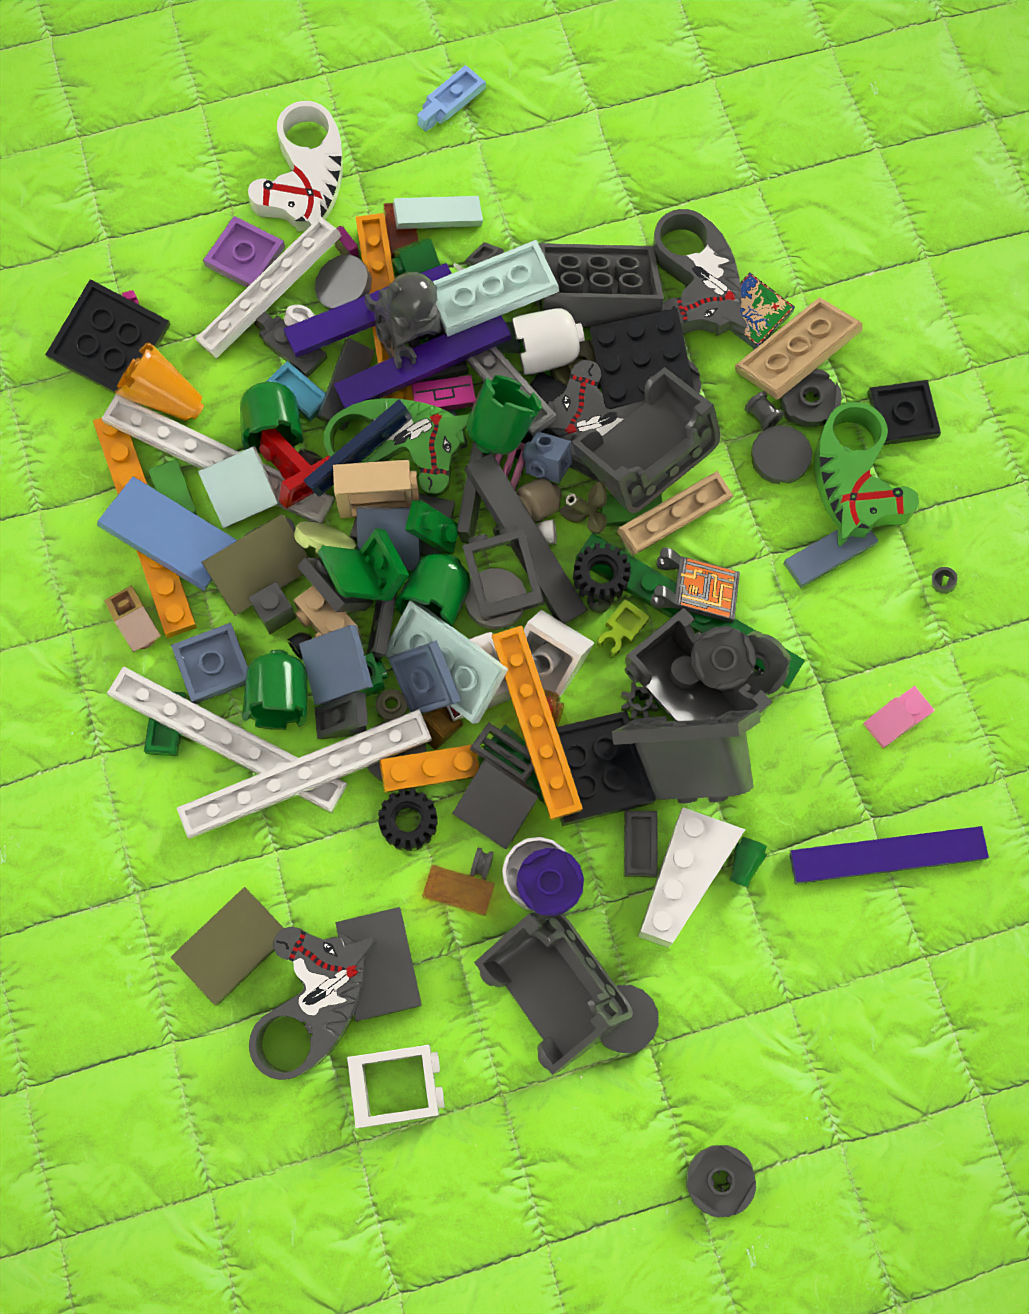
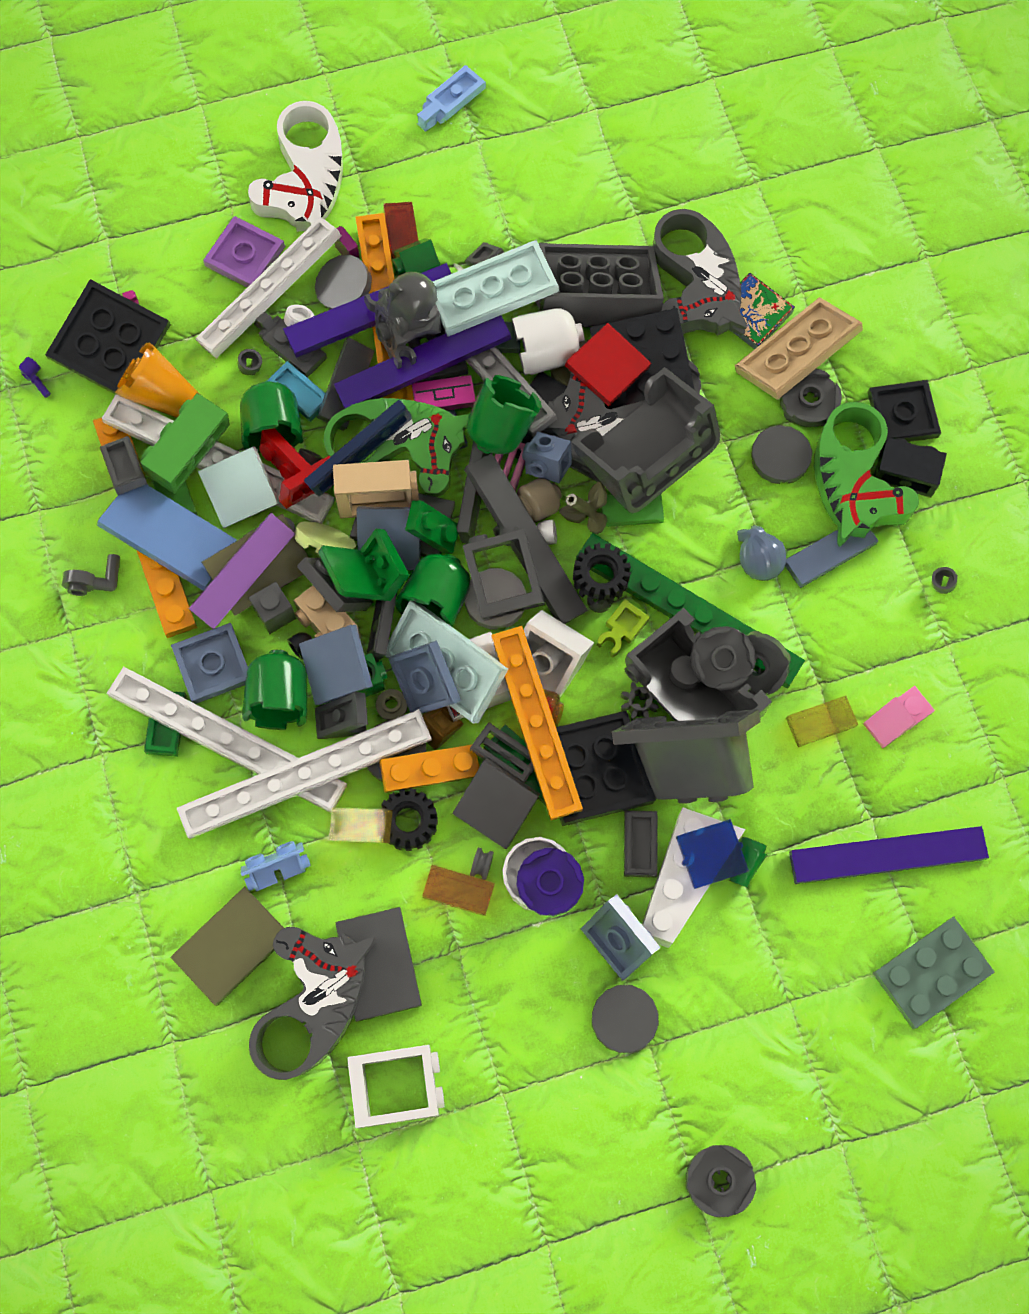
(29, 370): none -> dark purple hand
(80, 582): none -> dark grey plate
(123, 465): none -> dark grey tile
(132, 619): medium nougat slope -> none
(184, 442): none -> bright green brick
(241, 571): none -> medium lavender tile
(255, 364): none -> dark grey hinge
(262, 868): none -> light blue hinge
(360, 825): none -> clear yellow tile
(437, 212): light aqua tile -> none
(556, 987): dark grey windscreen -> none
(608, 364): none -> red tile
(620, 937): none -> sand blue plate
(674, 513): tan tile -> none
(698, 587): flag -> none
(712, 854): none -> clear blue piece
(761, 553): none -> sand blue piece
(764, 410): dark grey bush -> none
(822, 721): none -> clear yellow tile
(910, 466): none -> black brick
(933, 973): none -> sand green plate

